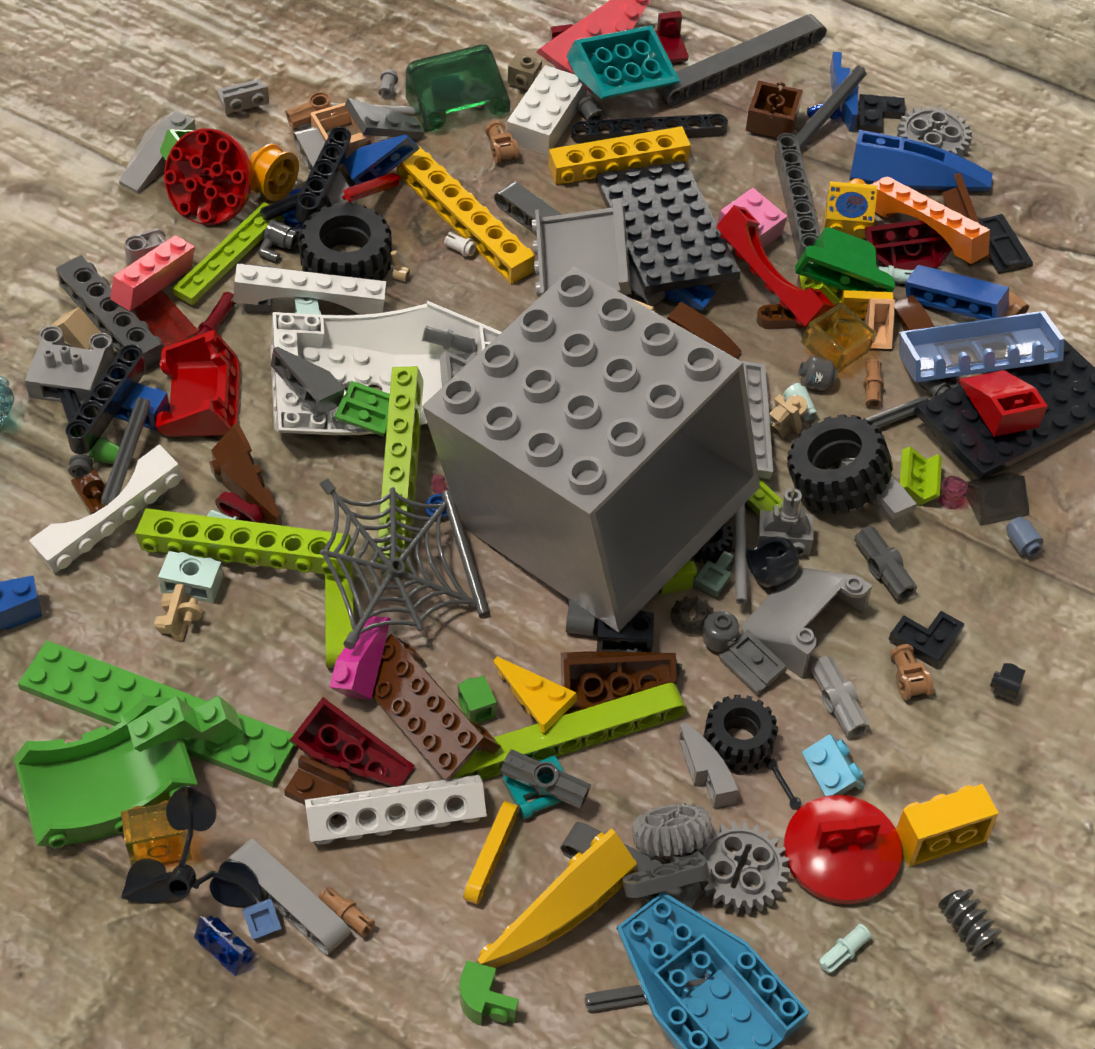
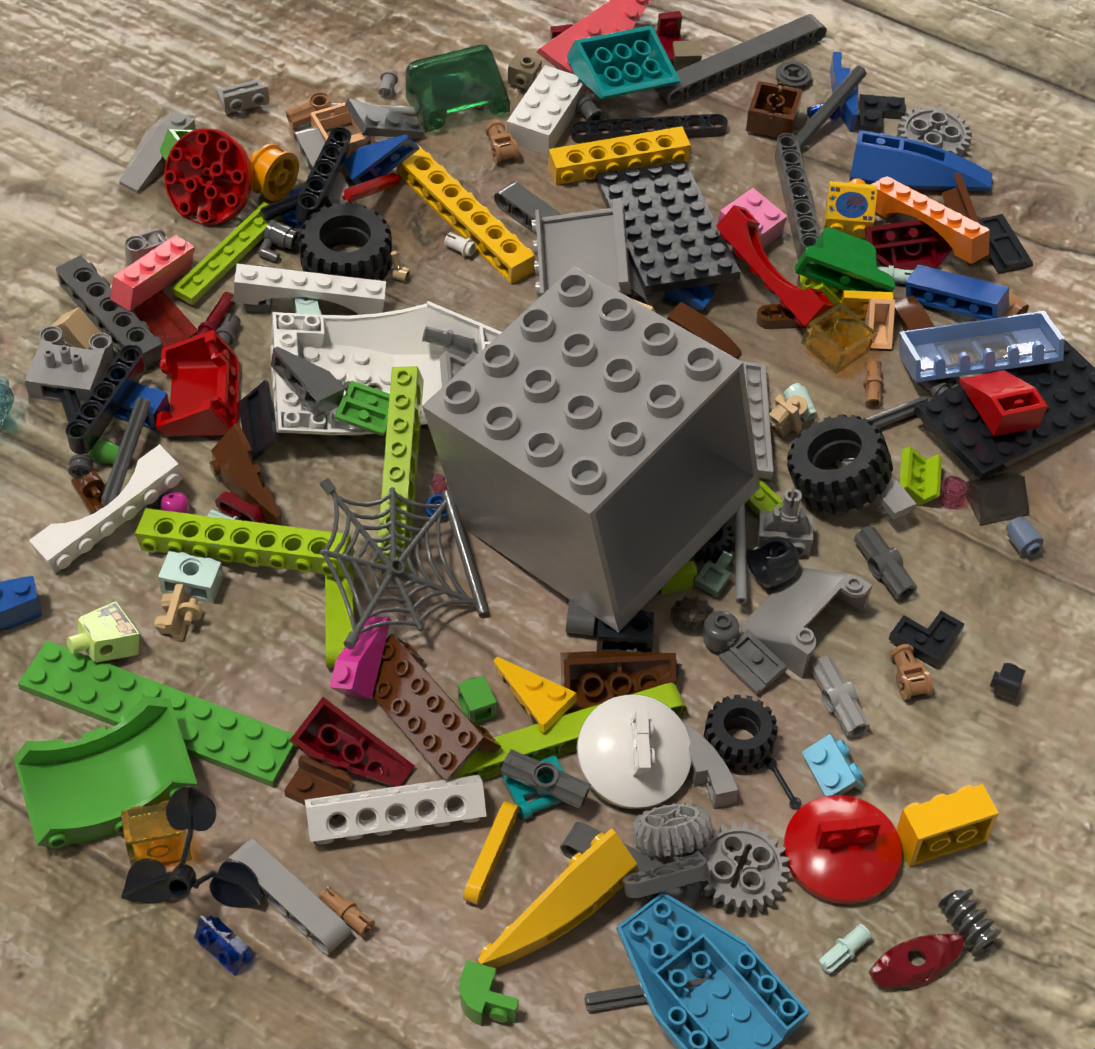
(105, 635): none -> yellowish green torso
(175, 502): none -> dark pink piece
(177, 720): bright green arch -> none
(228, 328): none -> dark grey pin
(258, 419): none -> black piece
(261, 919): medium blue plate -> none
(634, 752): none -> white bracket
(686, 53): none -> dark tan panel
(793, 69): none -> dark grey gear
(818, 373): dark grey head -> none
(895, 969): none -> dark red piece

